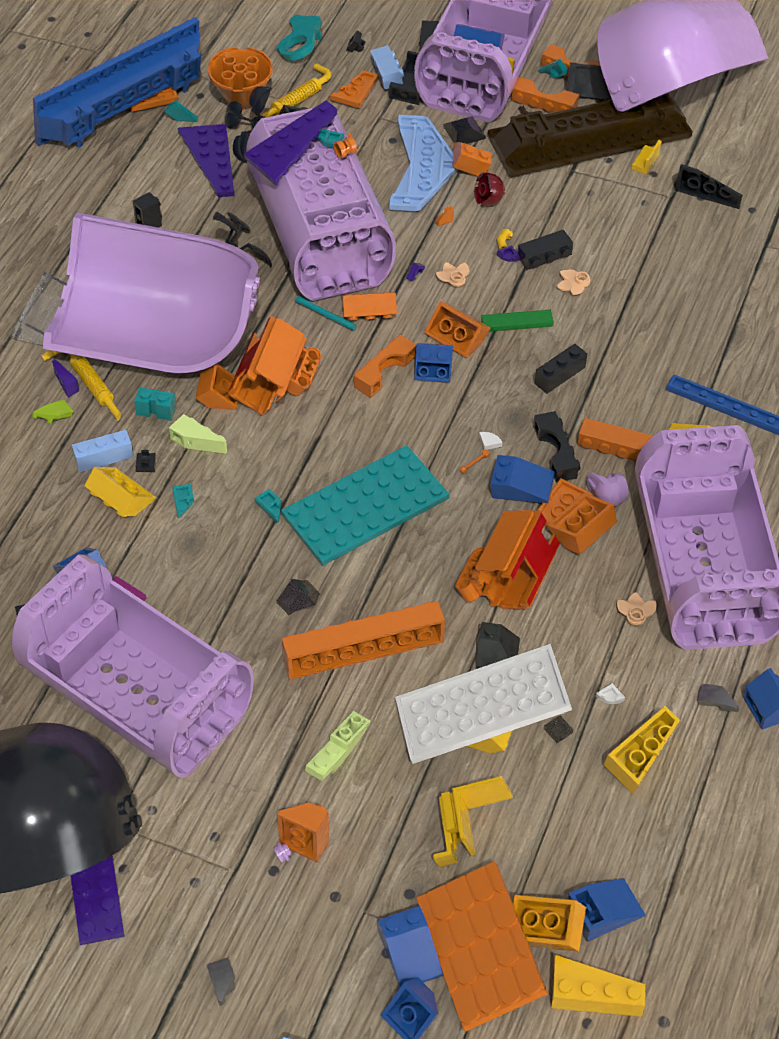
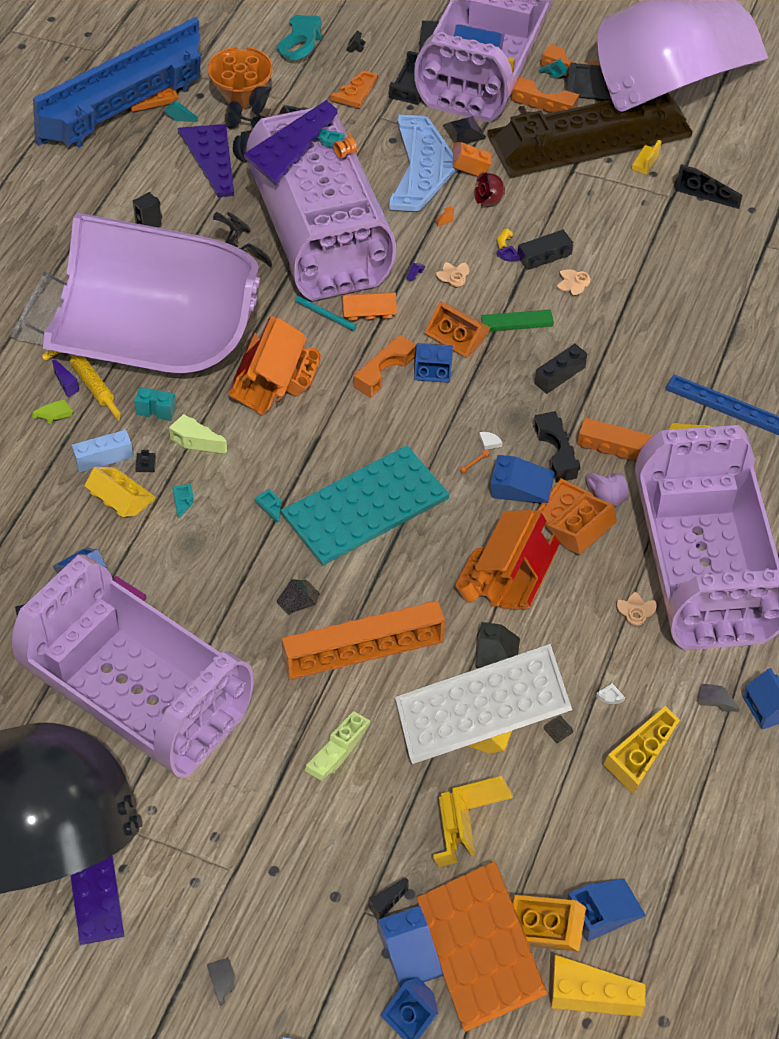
(214, 388): orange slope -> none
(282, 852): lavender plate -> none
(300, 93): yellow piece -> none
(304, 829): orange slope -> none
(384, 901): none -> black slope
(387, 66): light blue brick -> none

